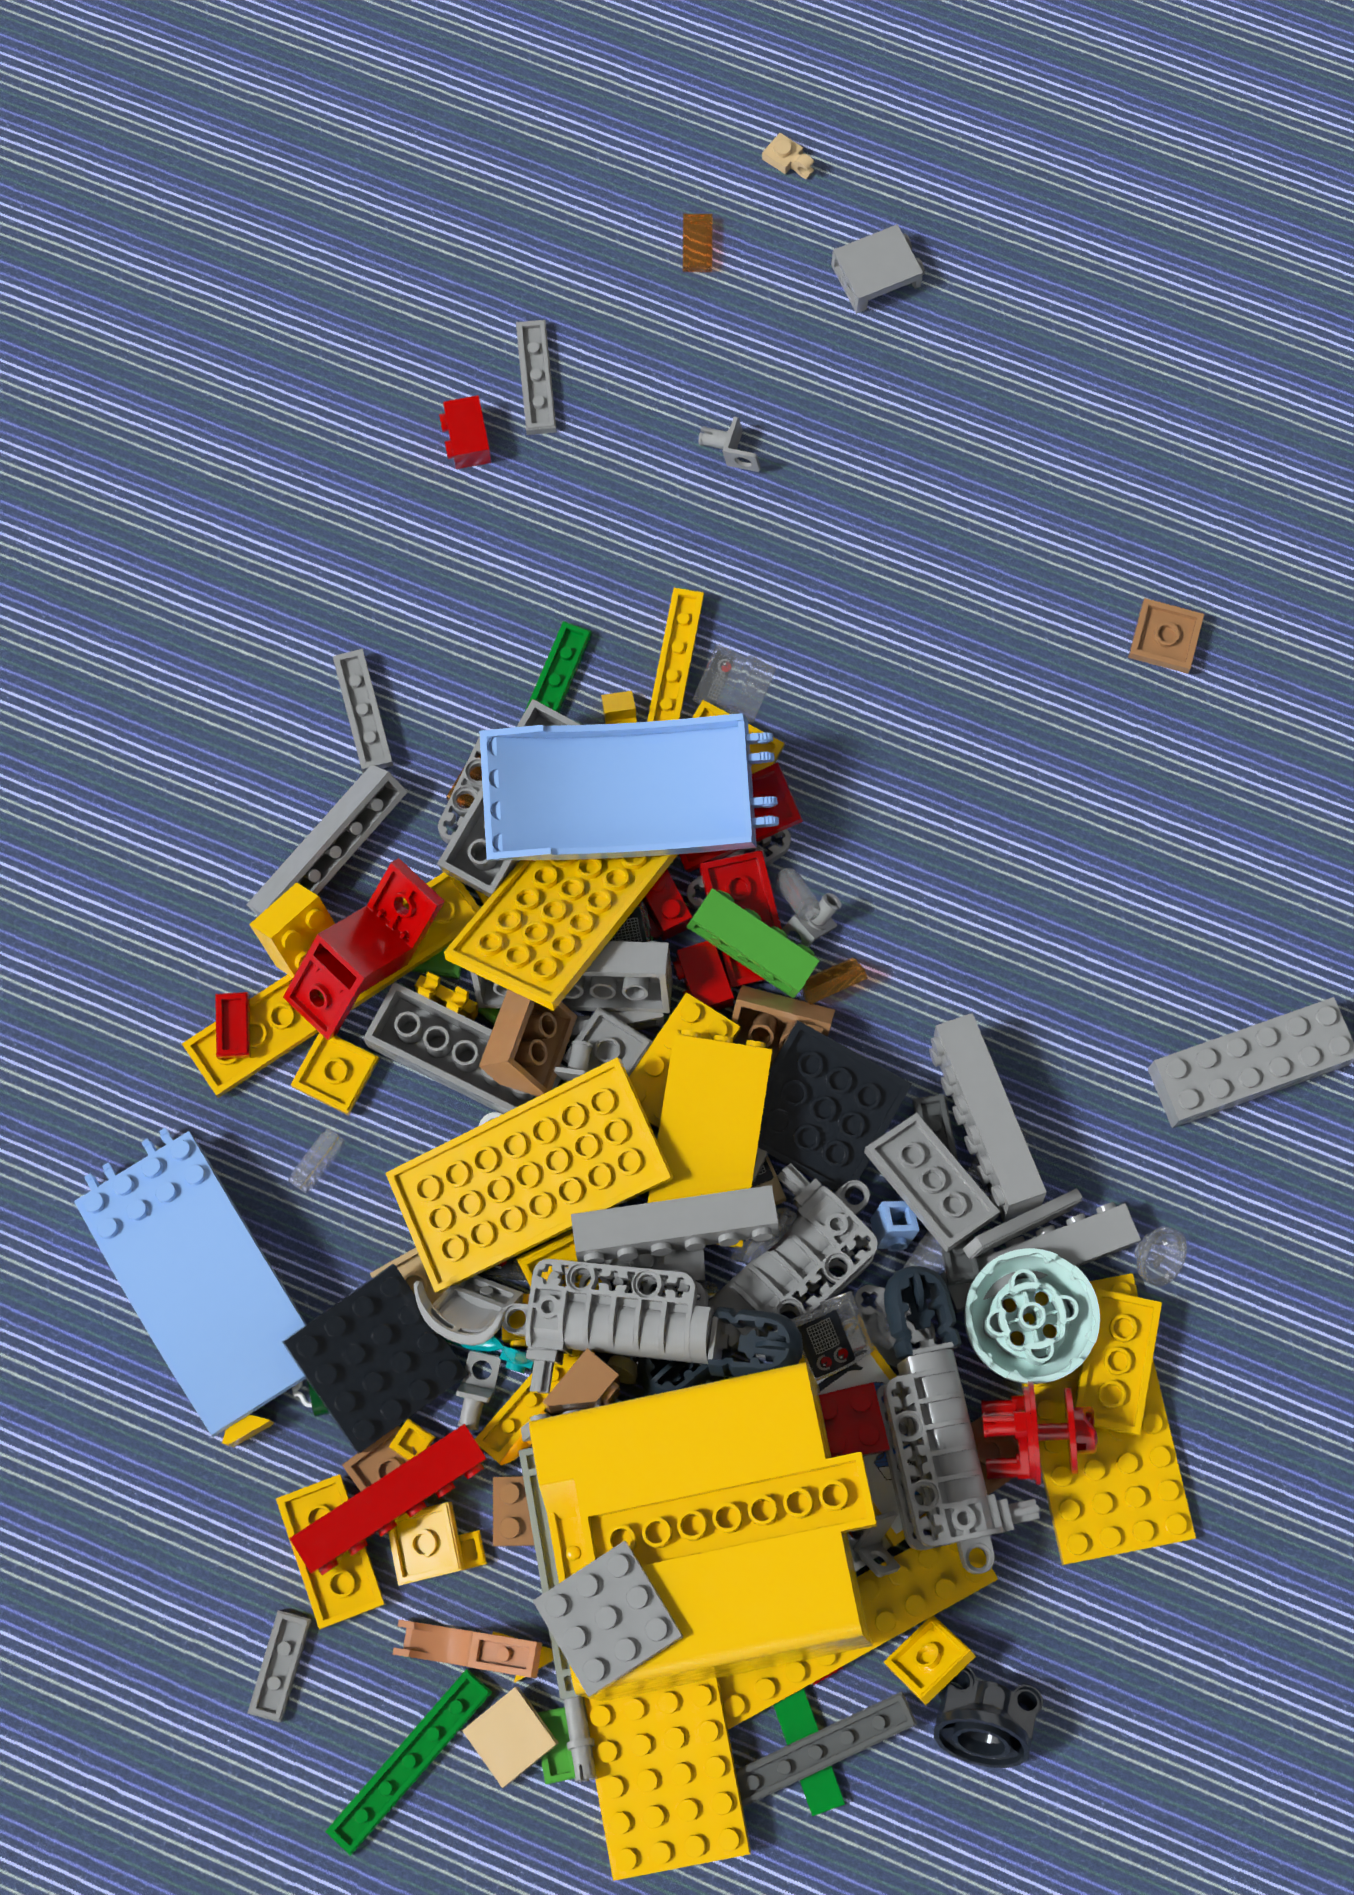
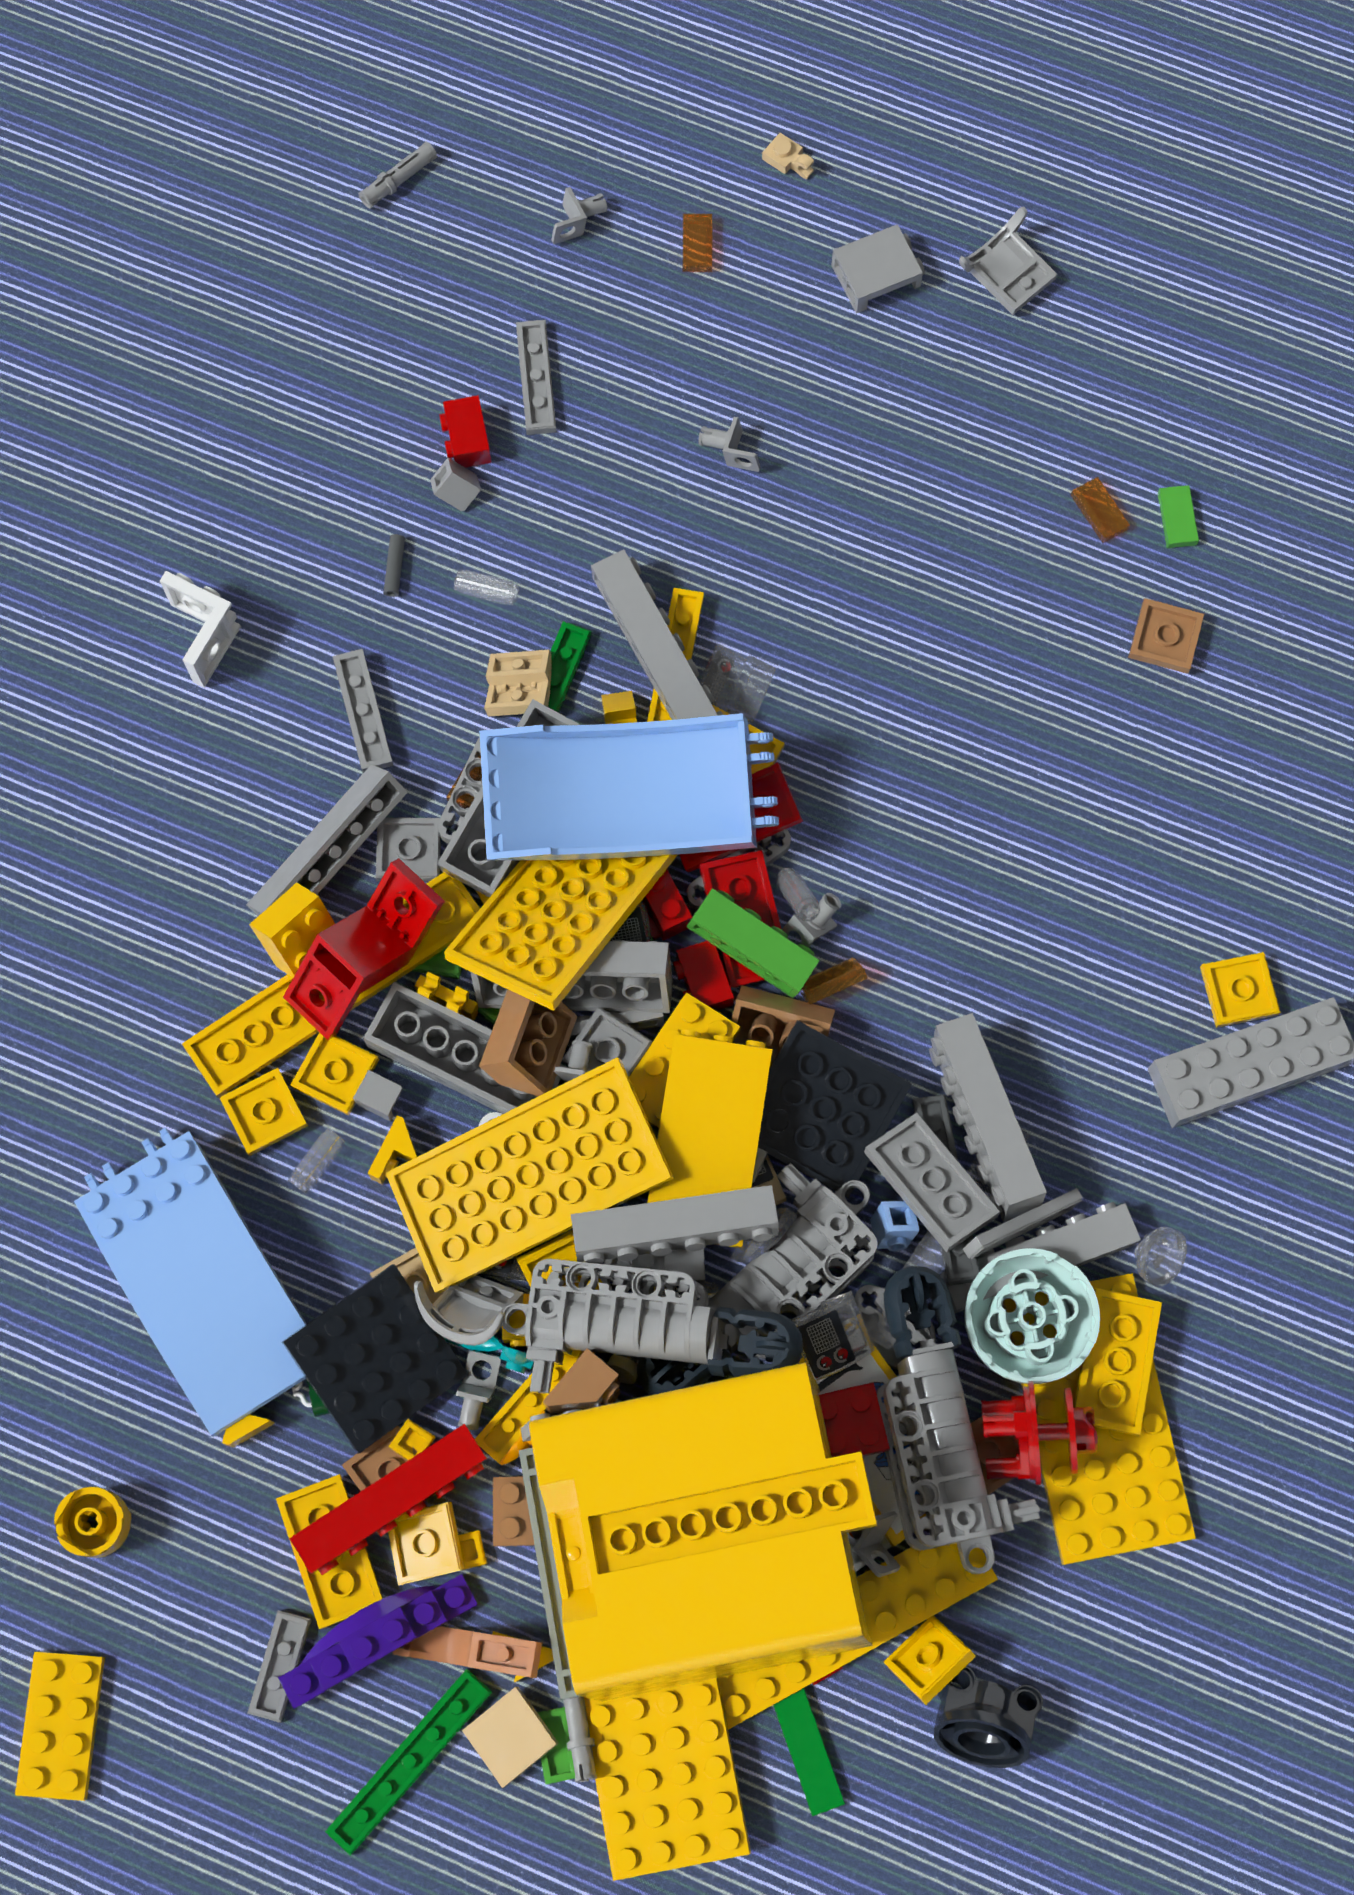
(60, 1726): none -> yellow plate
(75, 1531): none -> yellow brick
(217, 630): none -> white bracket
(232, 1025): red tile -> none
(263, 1111): none -> yellow plate
(373, 1635): none -> dark purple piece
(377, 1095): none -> light grey panel
(389, 181): none -> light grey pin
(394, 565): none -> dark grey piece
(397, 1143): none -> yellow slope
(412, 841): none -> light grey tile
(455, 484): none -> light grey panel
(486, 587): none -> clear piece
(516, 680): none -> tan slope
(577, 213): none -> light grey bracket
(607, 1619): light grey plate -> none
(651, 639): none -> light grey brick
(824, 1748): dark grey tile -> none
(1010, 266): none -> light grey piece
(1100, 510): none -> clear orange tile
(1178, 516): none -> bright green tile
(1240, 989): none -> yellow plate

